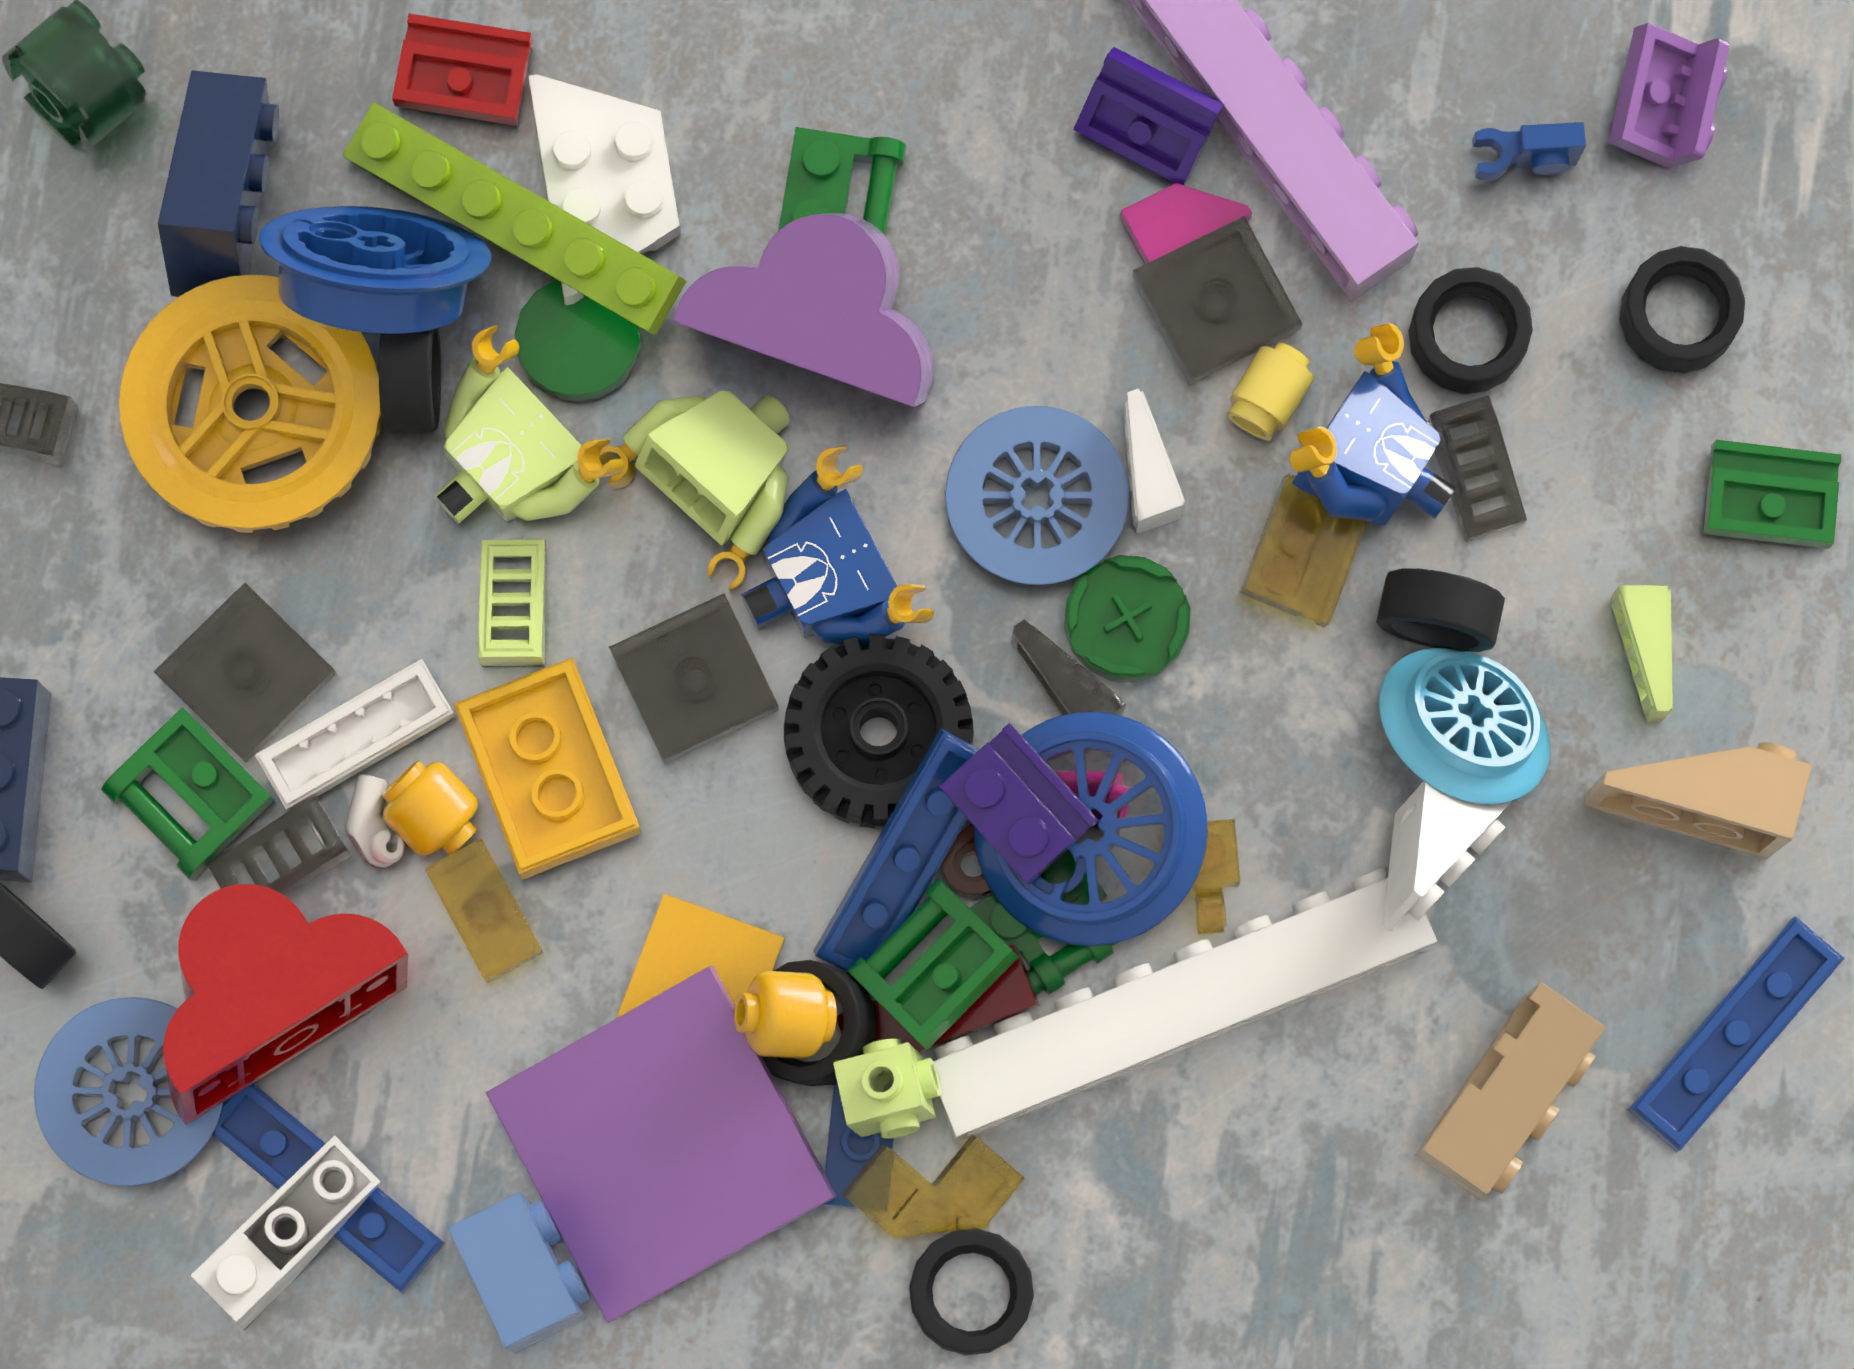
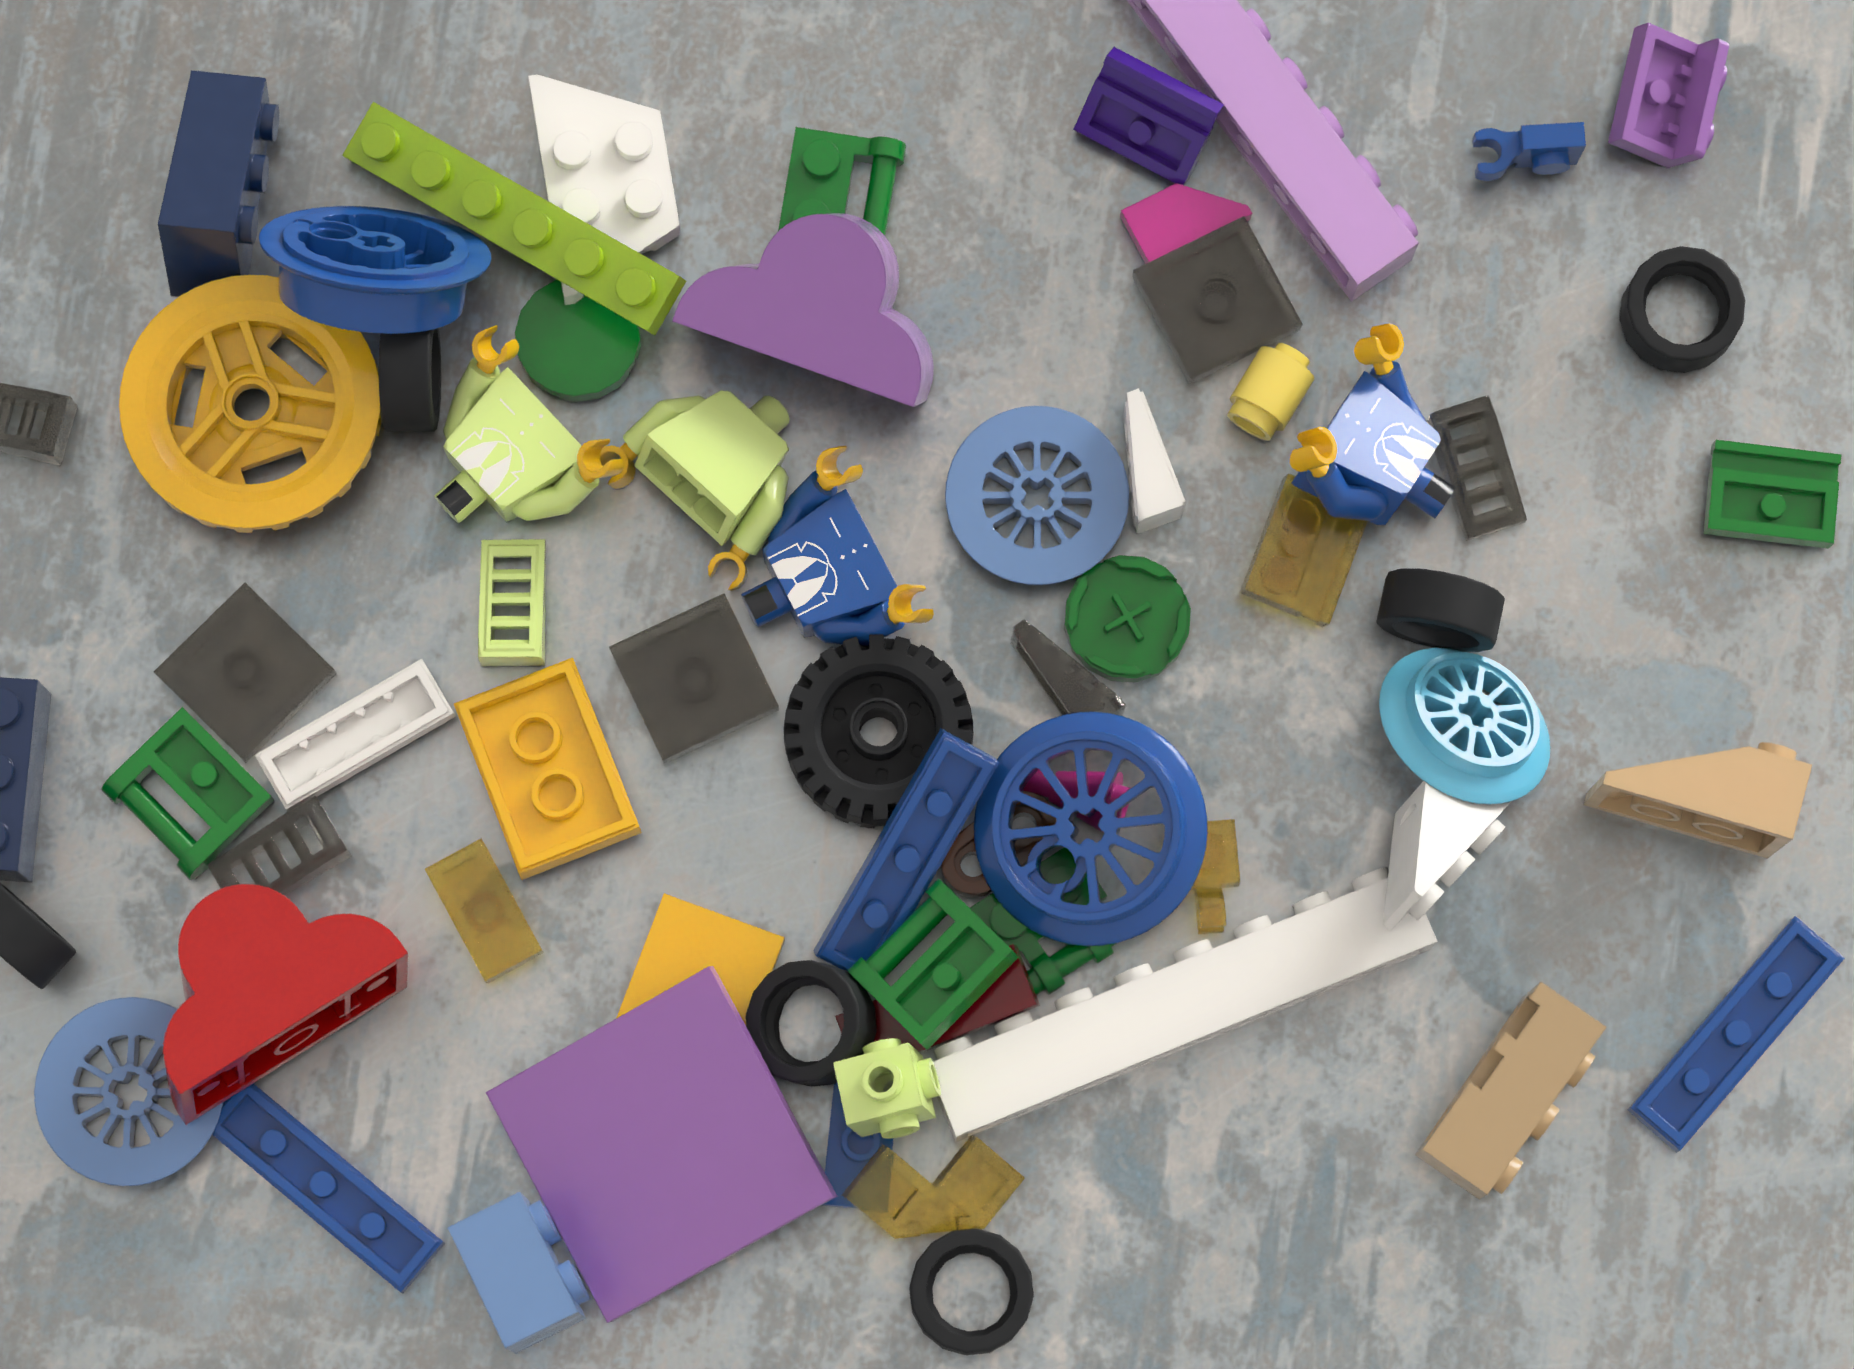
(77, 76): clear green brick -> none
(286, 1233): white slope -> none
(366, 825): white arm -> none
(430, 808): yellow head -> none
(462, 69): red plate -> none
(786, 1014): yellow head -> none
(1018, 803): dark purple plate -> none
(1481, 284): black tyre -> none
(1645, 630): yellowish green slope -> none

